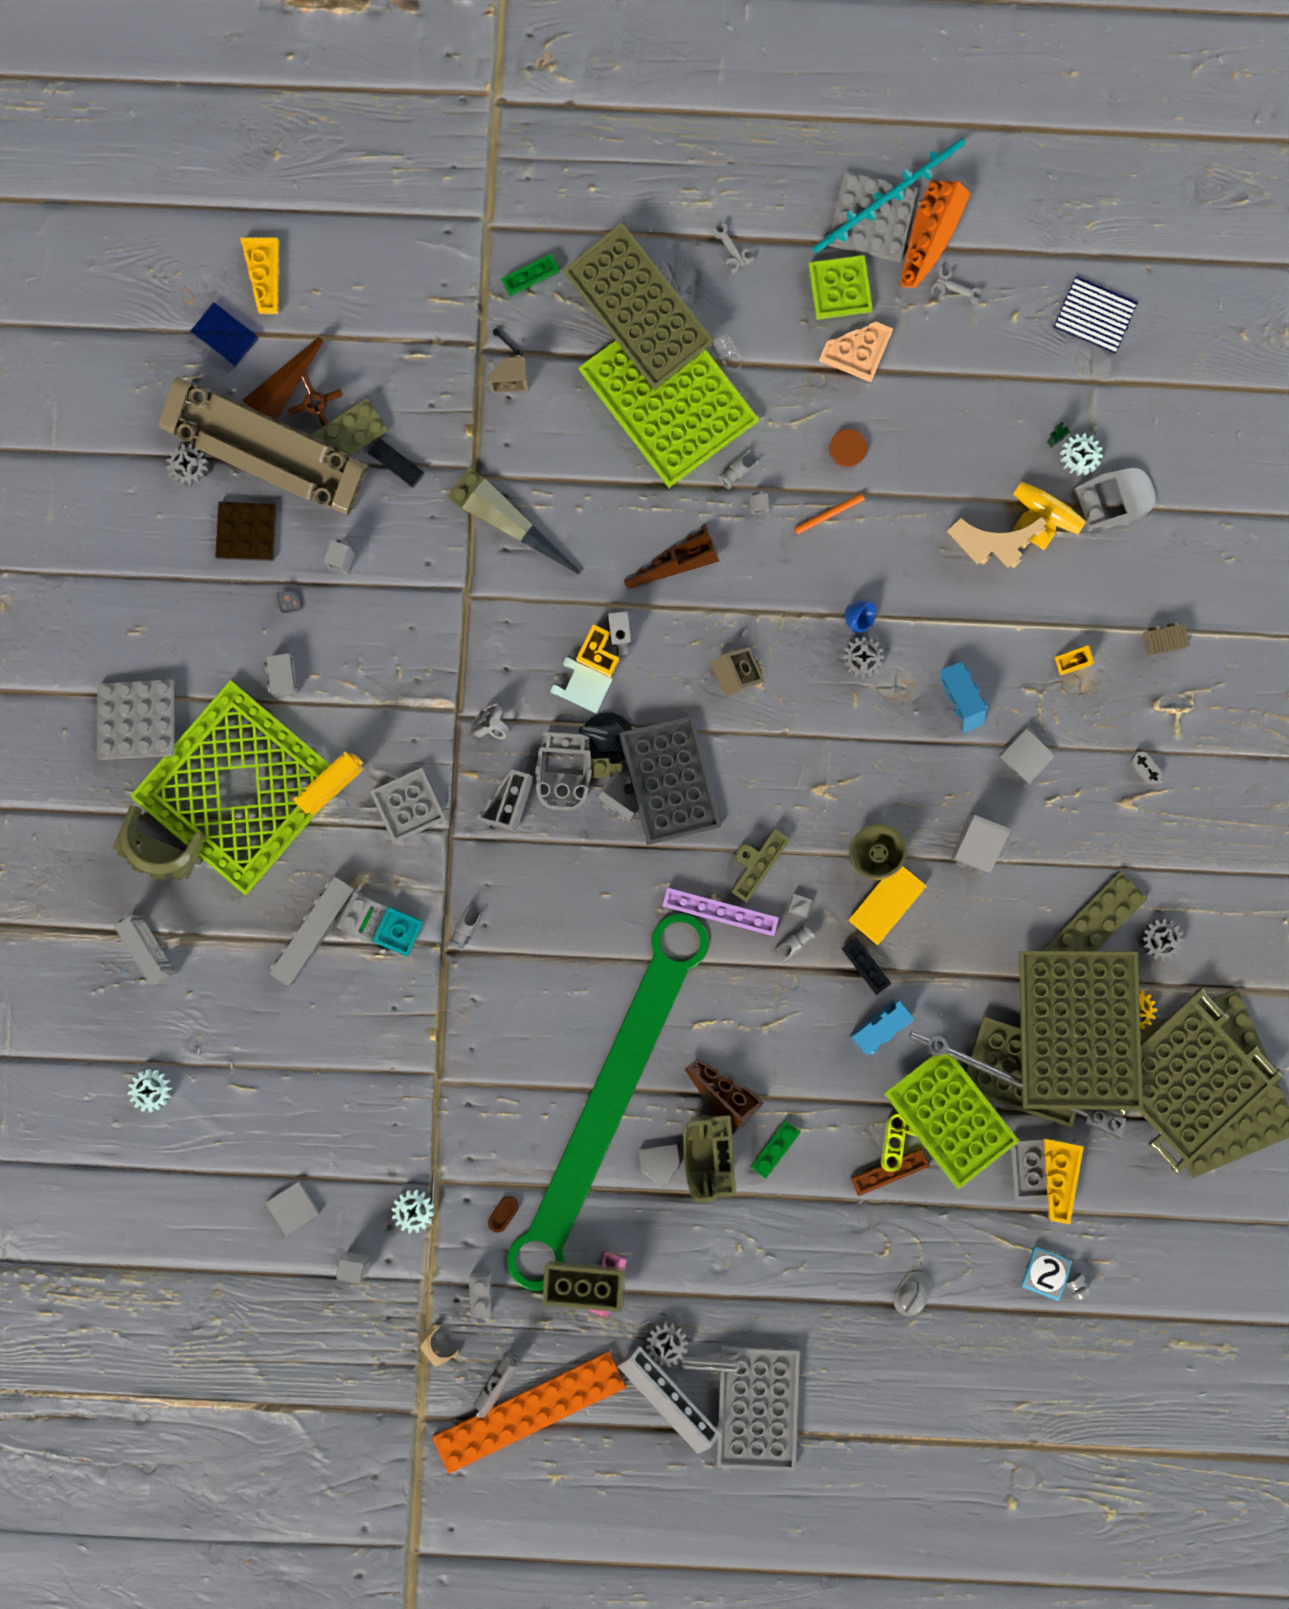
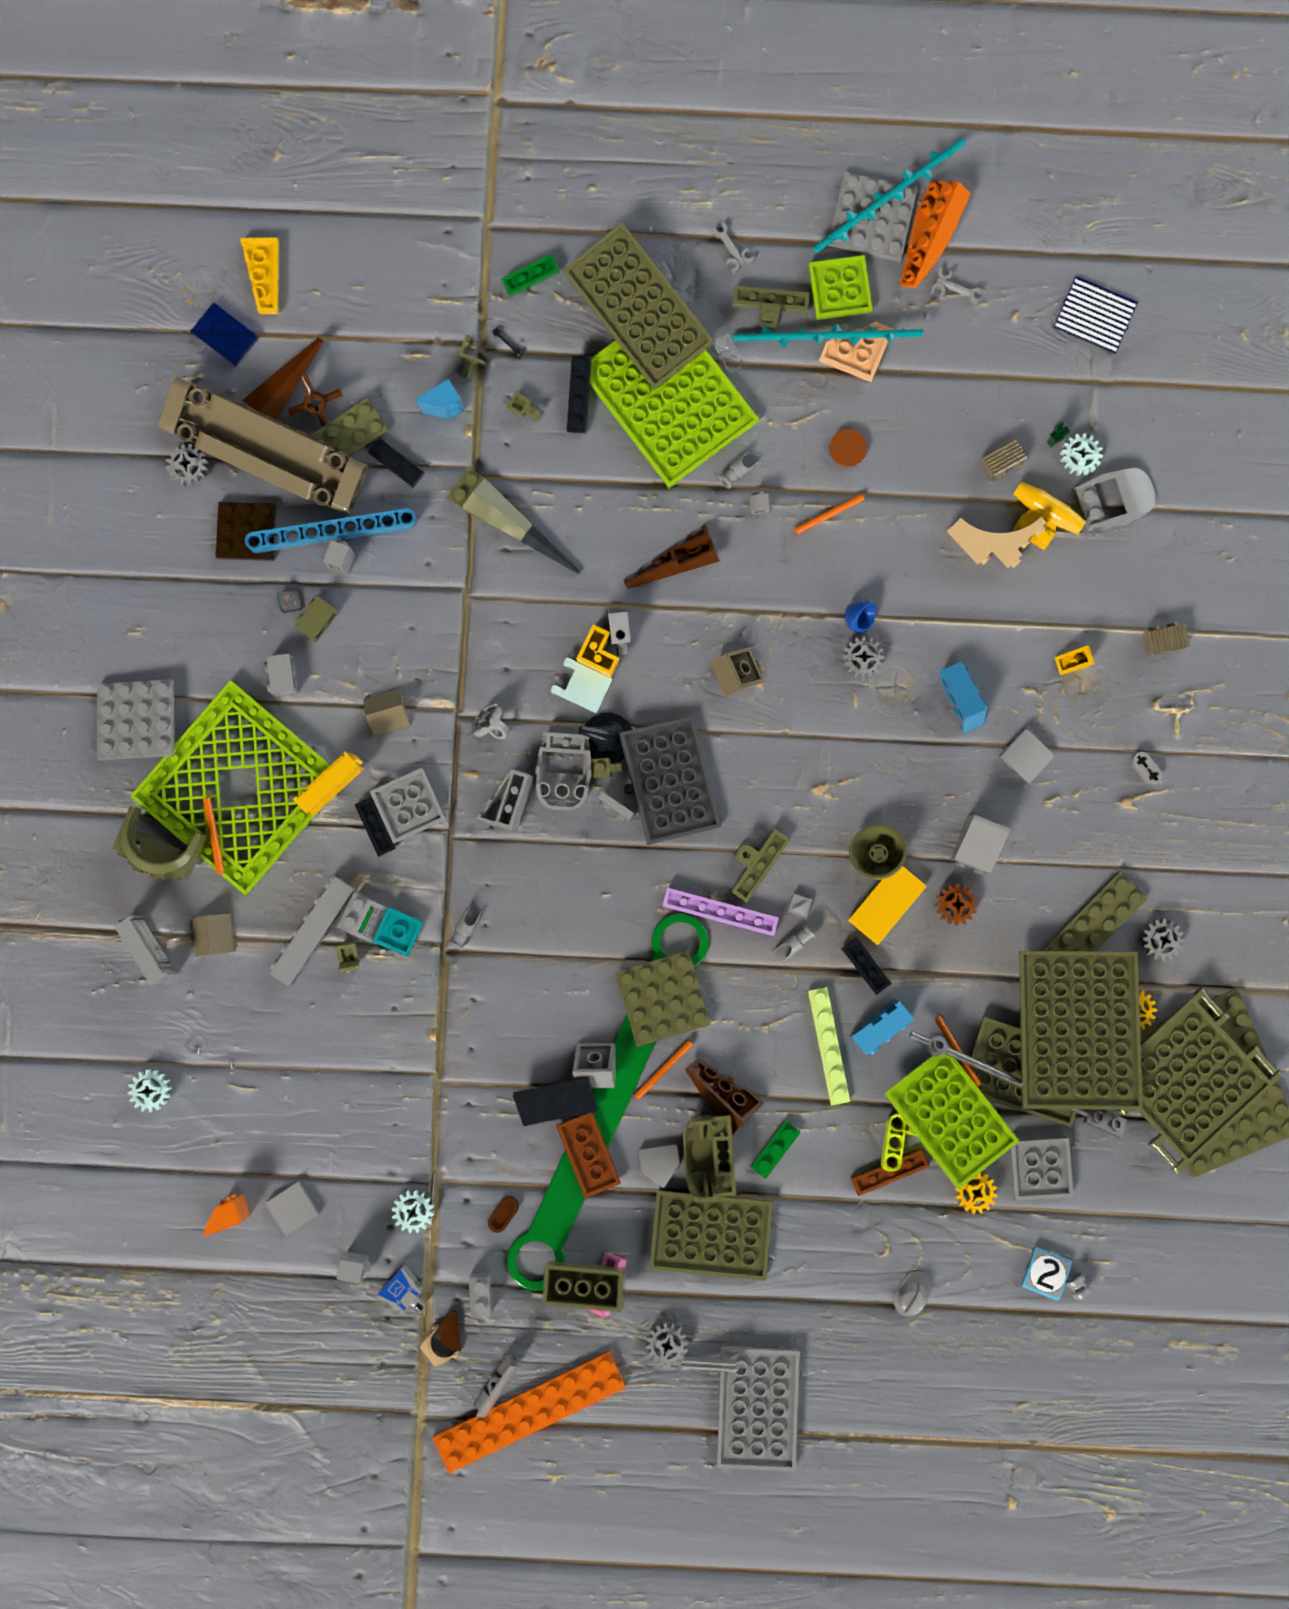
(213, 836): none -> orange bar
(213, 934): none -> dark tan slope
(228, 1213): none -> orange slope
(316, 618): none -> olive brick
(321, 528): none -> dark azure beam
(348, 956): none -> olive bracket
(375, 826): none -> black plate
(386, 712): none -> dark tan slope
(403, 1291): none -> torso
(441, 401): none -> dark azure slope
(449, 1331): none -> reddish brown tile
(471, 362): none -> olive bracket
(509, 376): dark tan slope -> none
(521, 406): none -> olive plate
(555, 1101): none -> black tile
(579, 394): none -> black plate
(588, 1154): none -> dark orange tile
(597, 1063): none -> light grey slope
(662, 998): none -> olive plate
(663, 1069): none -> orange bar
(669, 1400): light grey brick -> none
(711, 1237): none -> olive plate
(770, 302): none -> olive plate
(828, 1046): none -> yellowish green plate
(835, 333): none -> teal plant
(953, 1044): none -> orange bar
(956, 914): none -> dark orange gear
(971, 1198): none -> yellow gear
(1003, 459): none -> dark tan brick
(1062, 1174): yellow wing -> none

